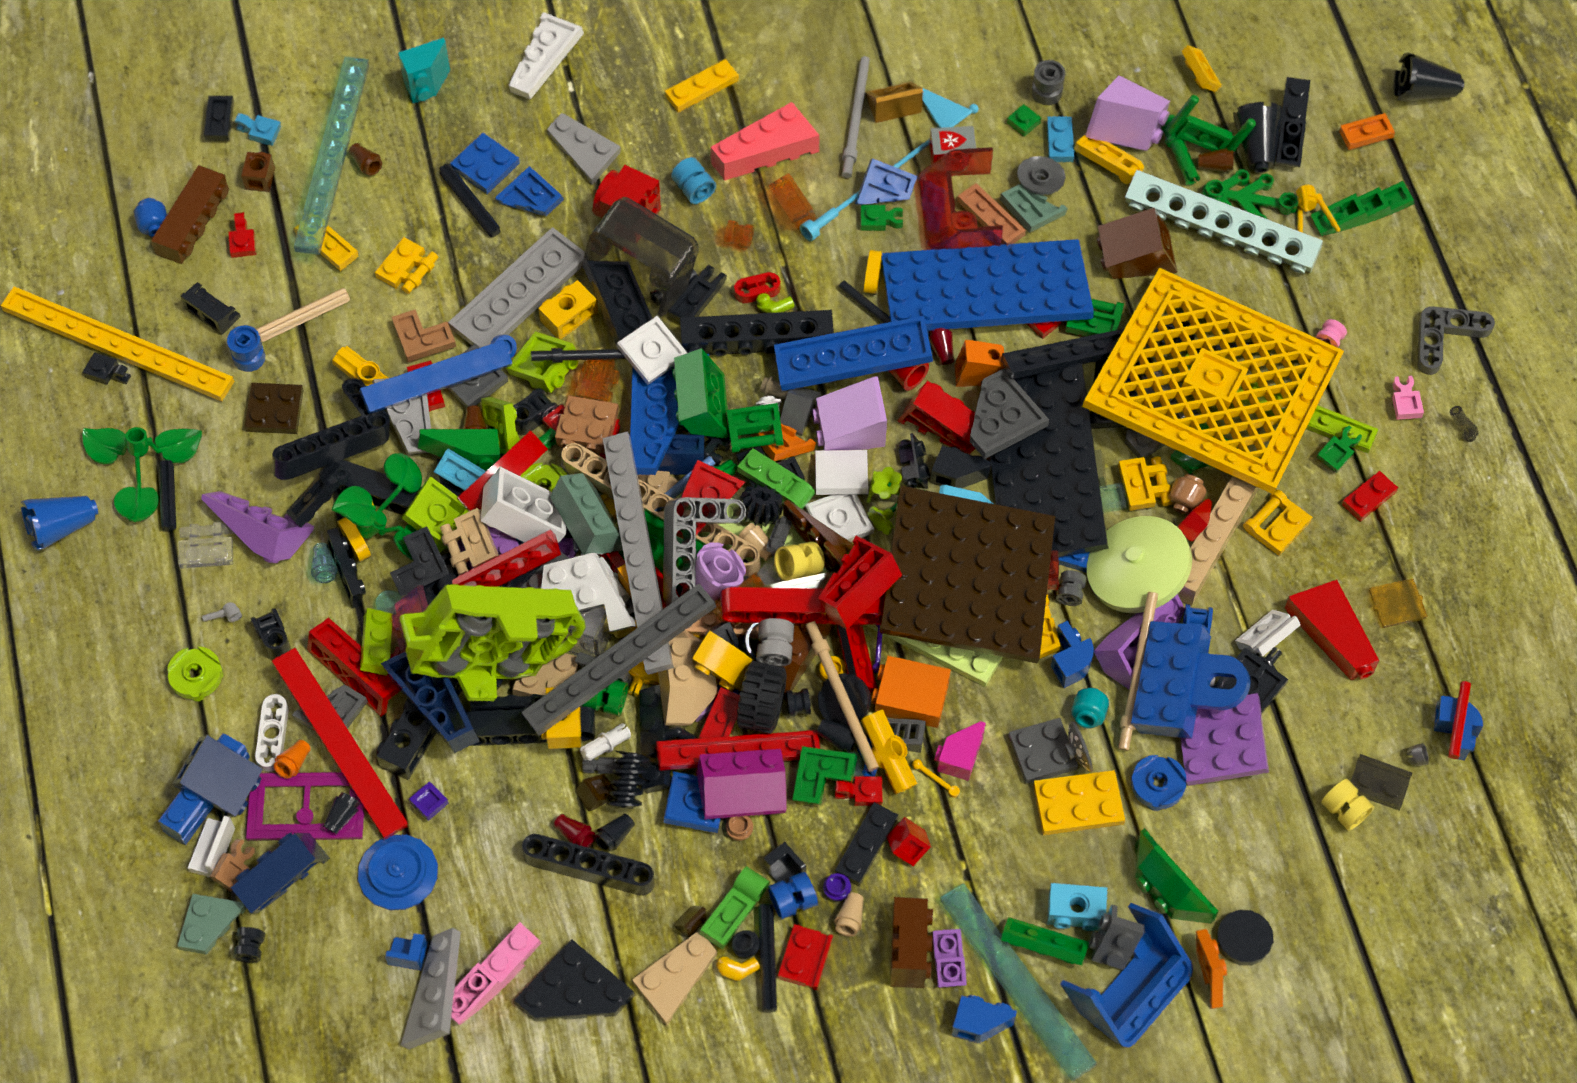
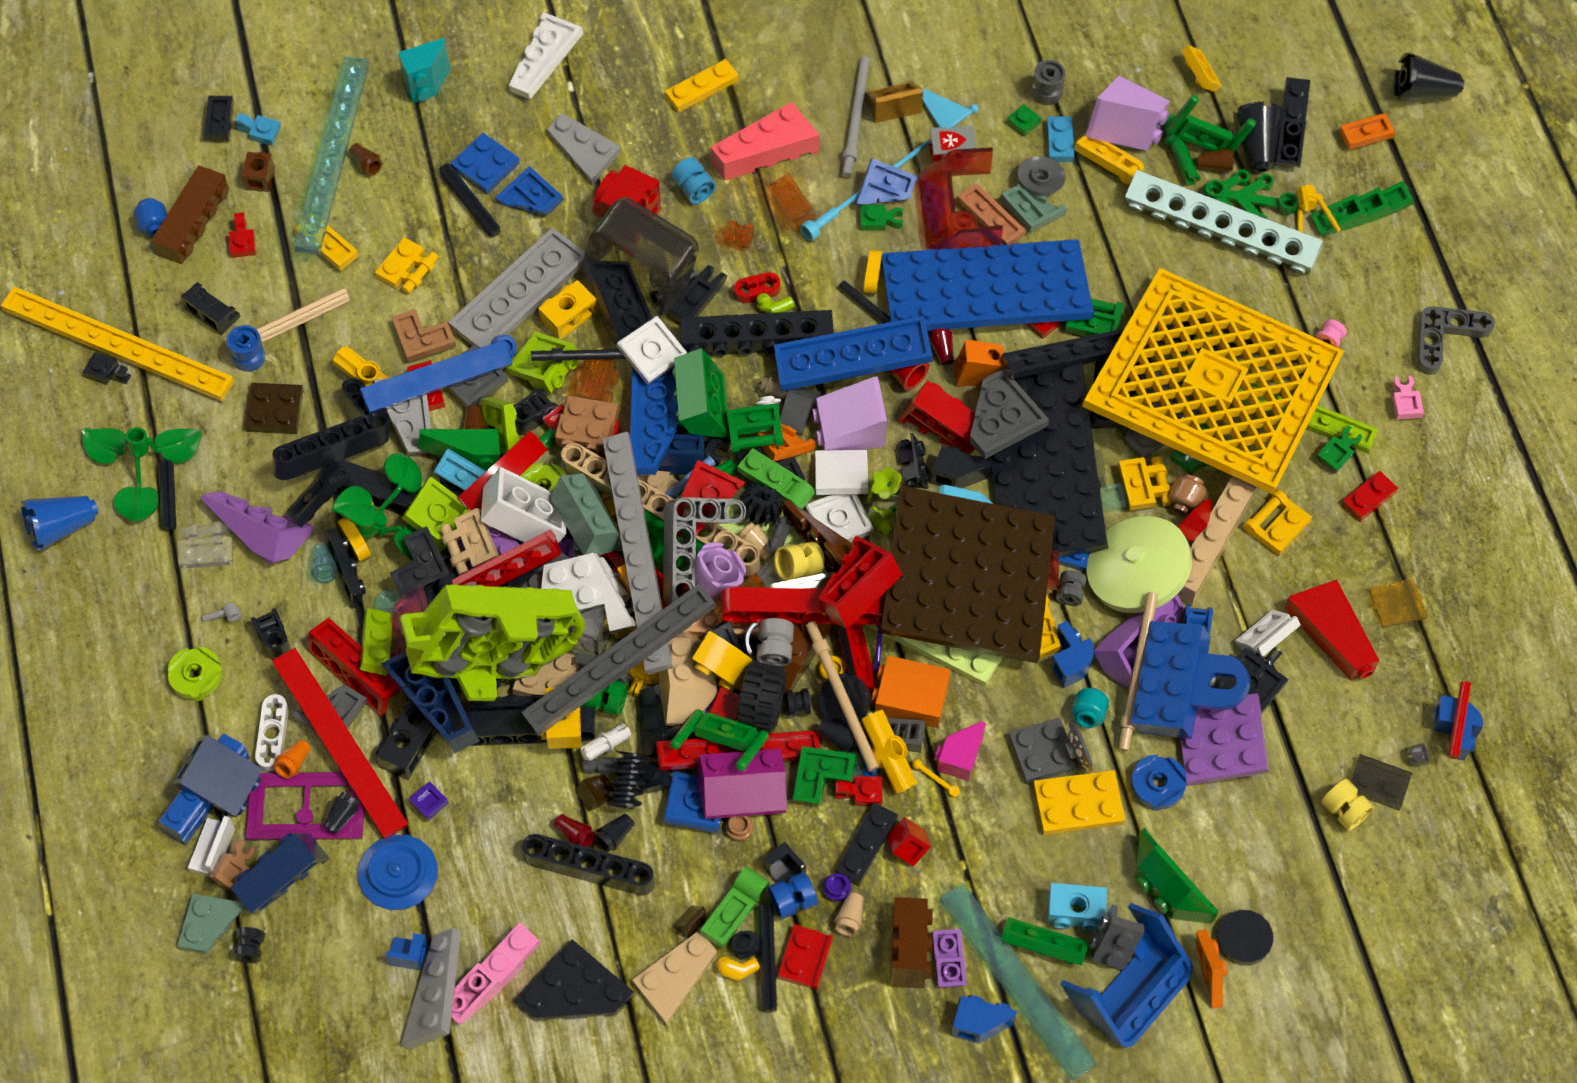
(723, 731): none -> green plate
(1136, 246): reddish brown slope -> none
(1464, 424): clear smoke arm -> none

